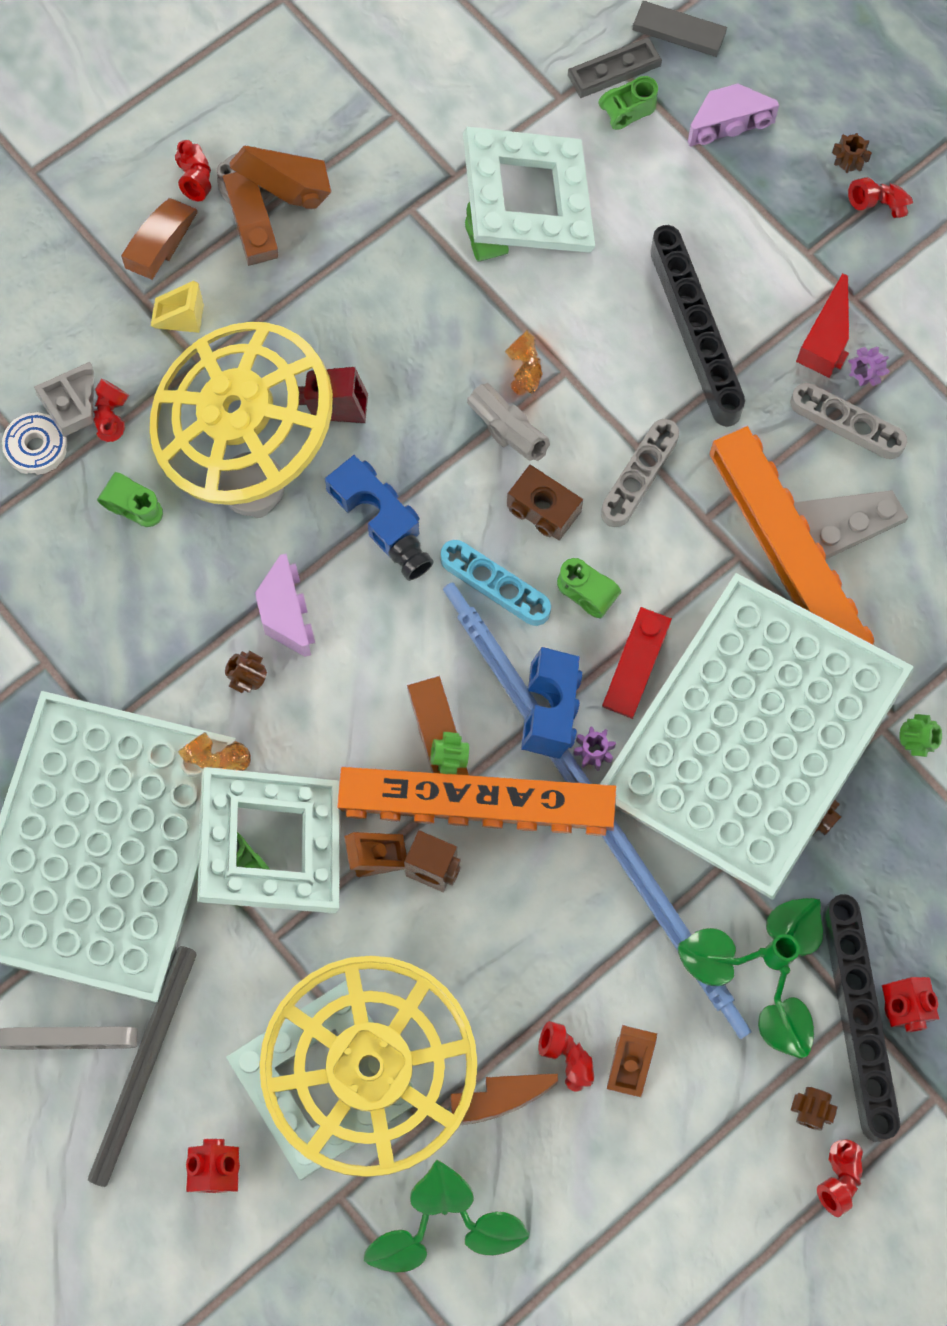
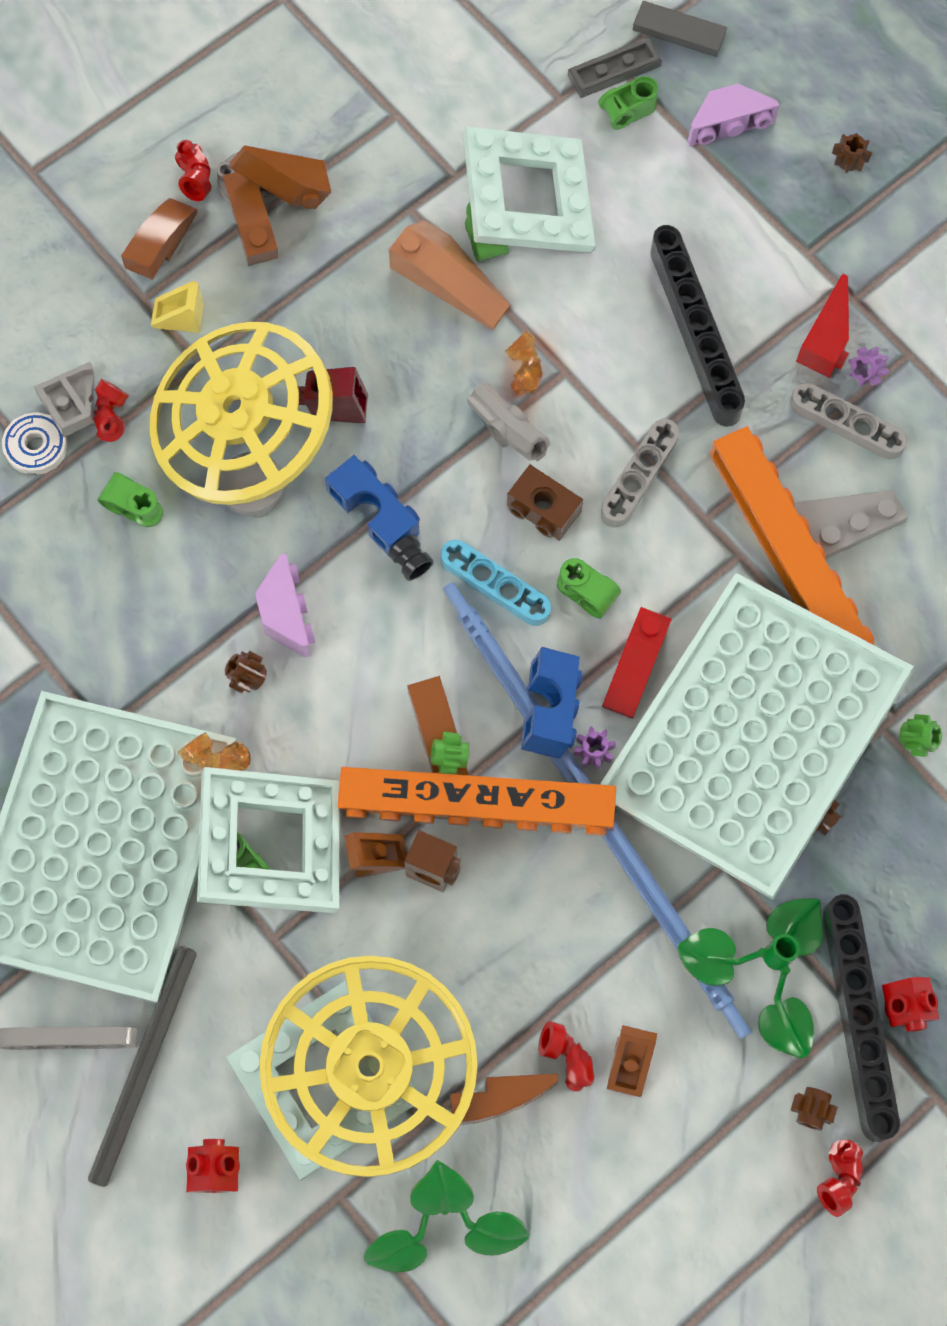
(444, 269): none -> nougat wedge
(865, 193): red arm -> none

